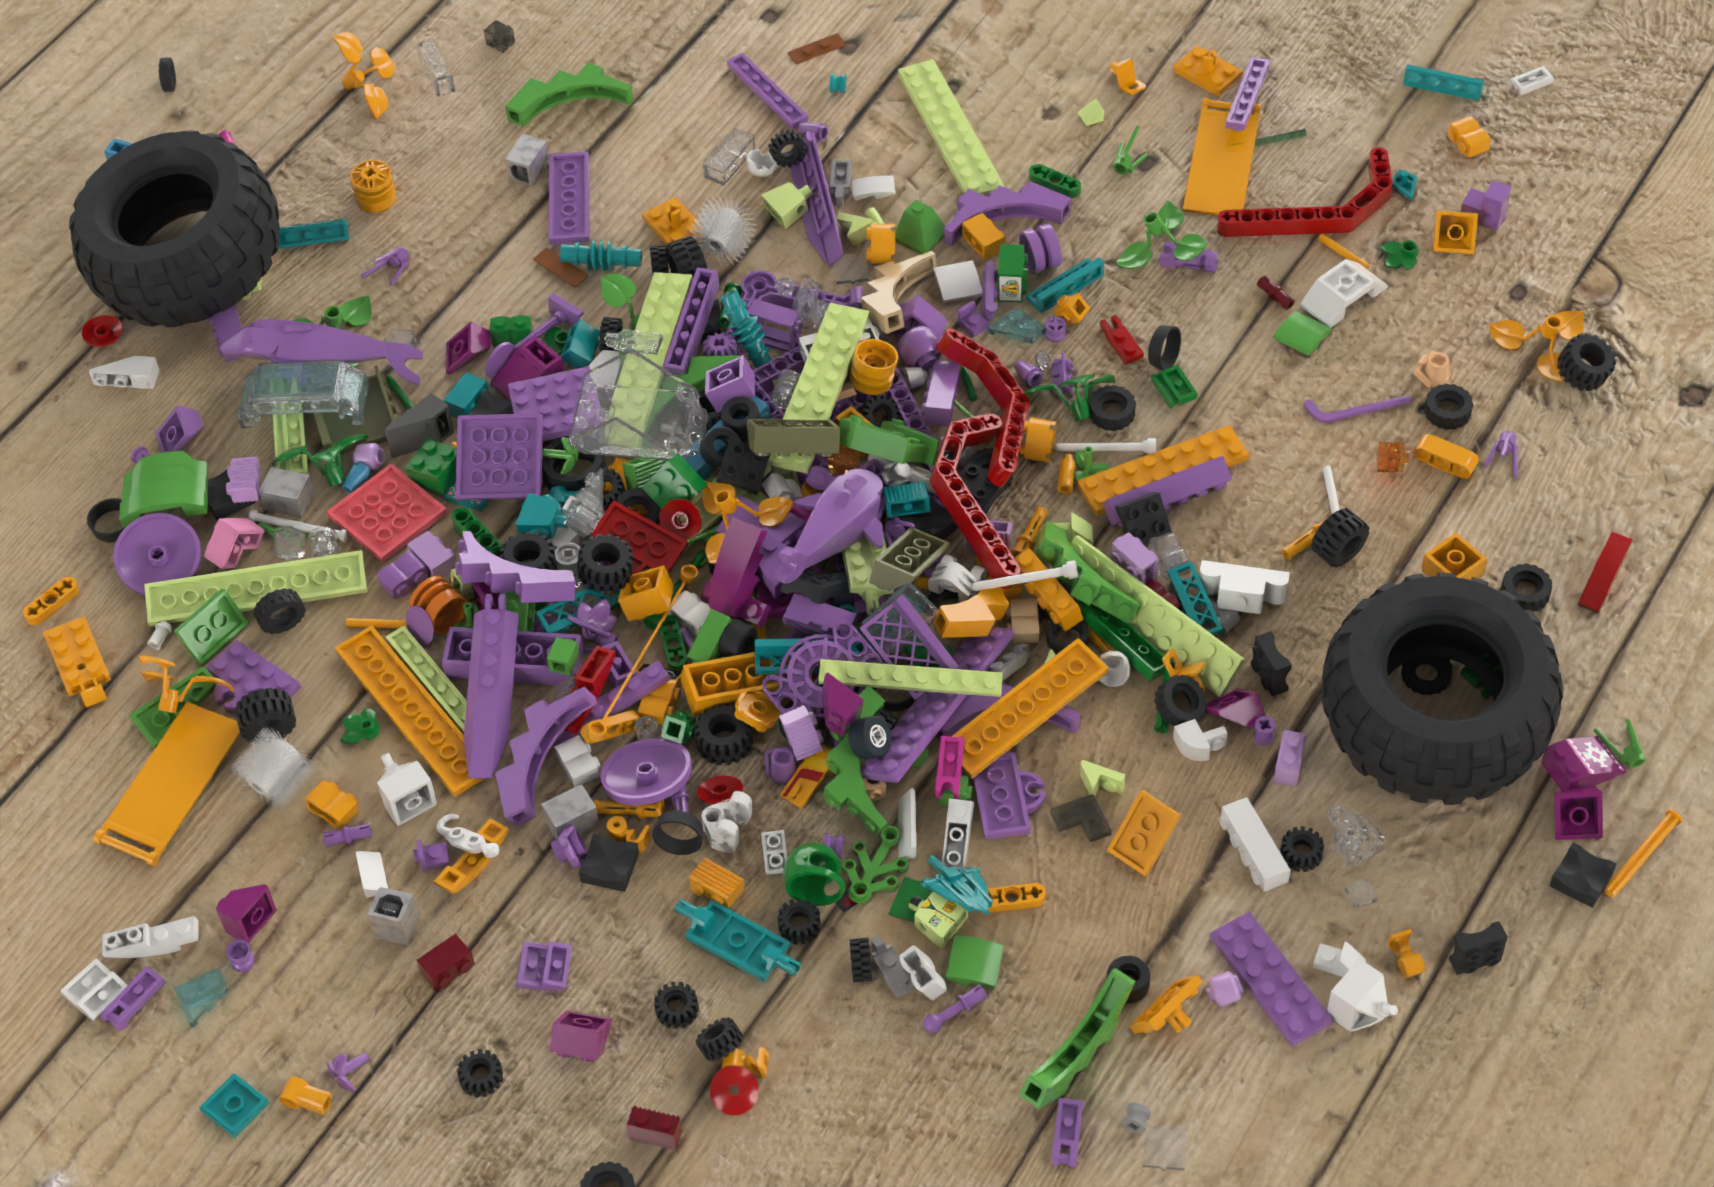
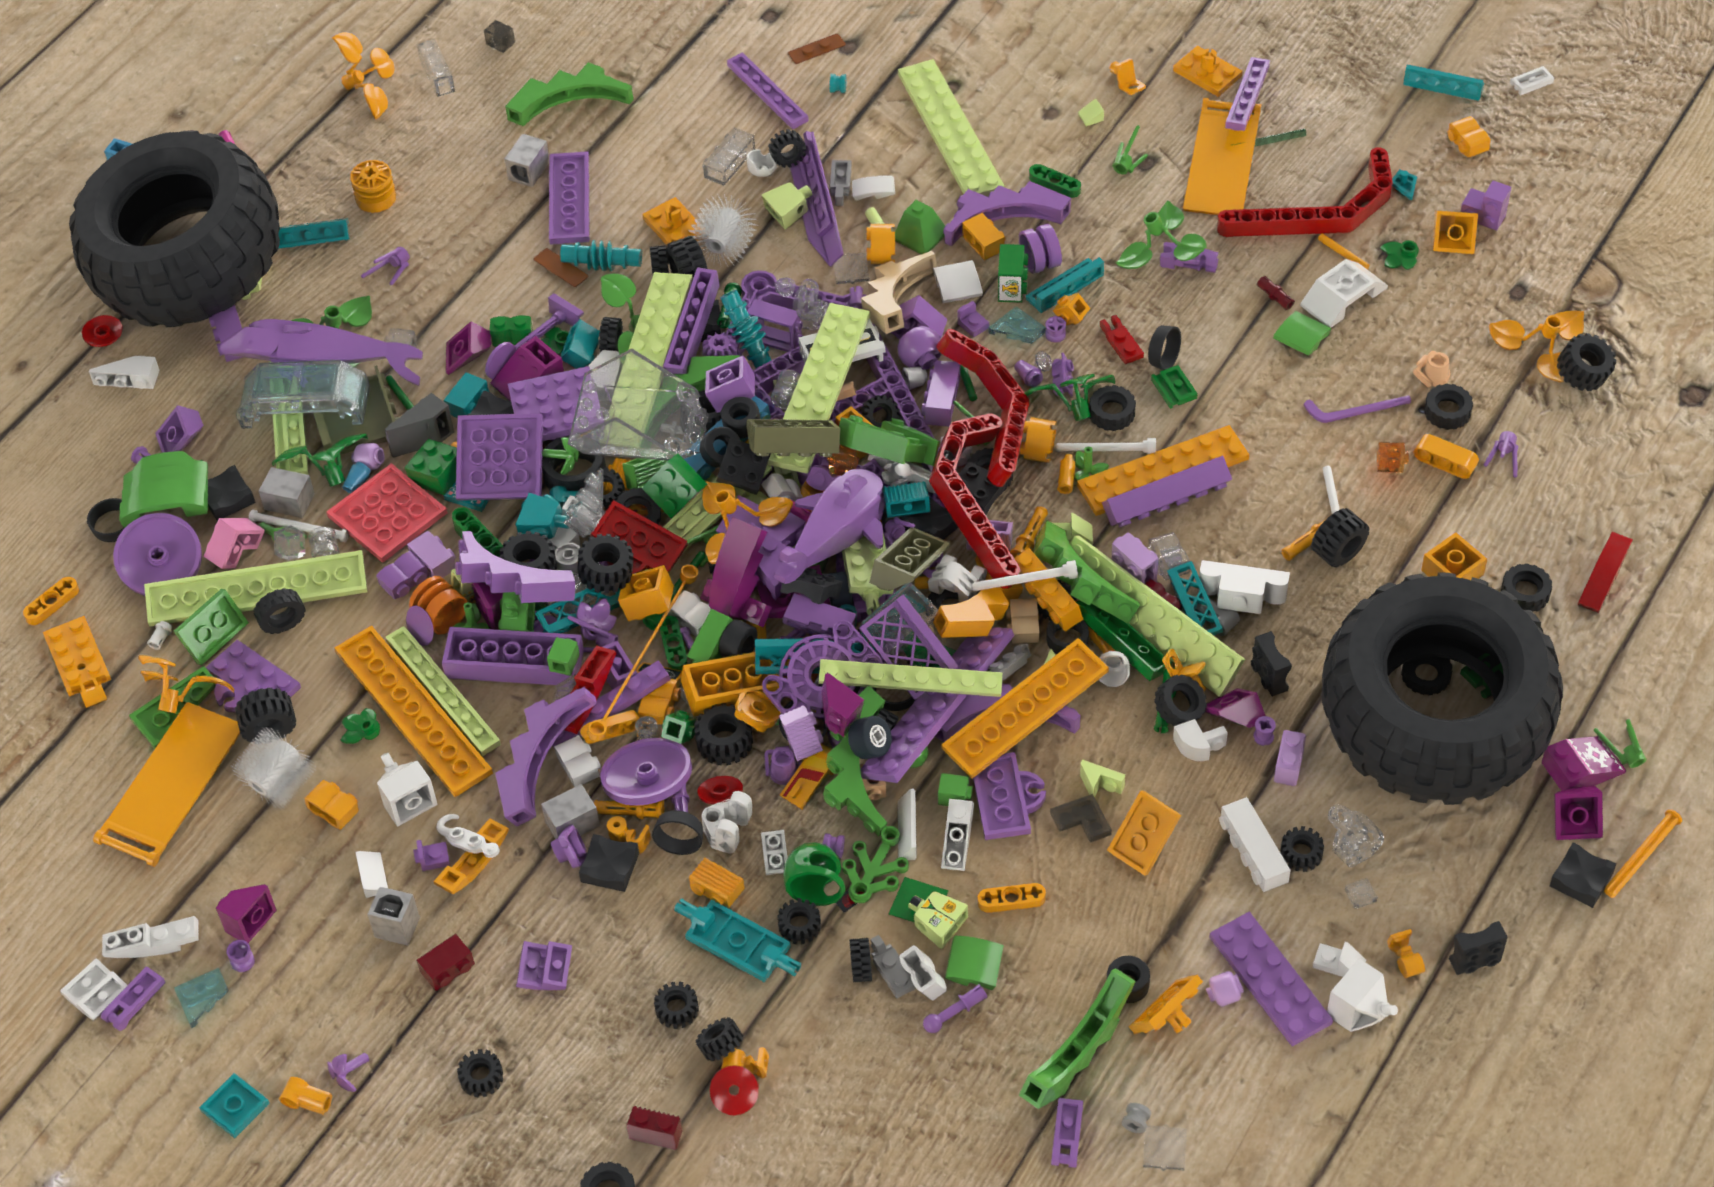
(167, 74): black tyre -> none
(244, 479): lavender brick -> none
(347, 834): medium lavender pin -> none
(376, 623): light orange piece -> none
(490, 687): medium lavender hinge -> none
(579, 1035): magenta slope -> none
(640, 341): clear hinge -> none
(671, 520): red dish -> none
(820, 131): medium lavender cone -> none
(855, 226): yellowish green slope -> none
(873, 367): light orange wheel -> none
(950, 766): dark pink plate -> none
(957, 880): teal bar -> none
(989, 292): medium lavender plate -> none
(1144, 517): black brick -> none

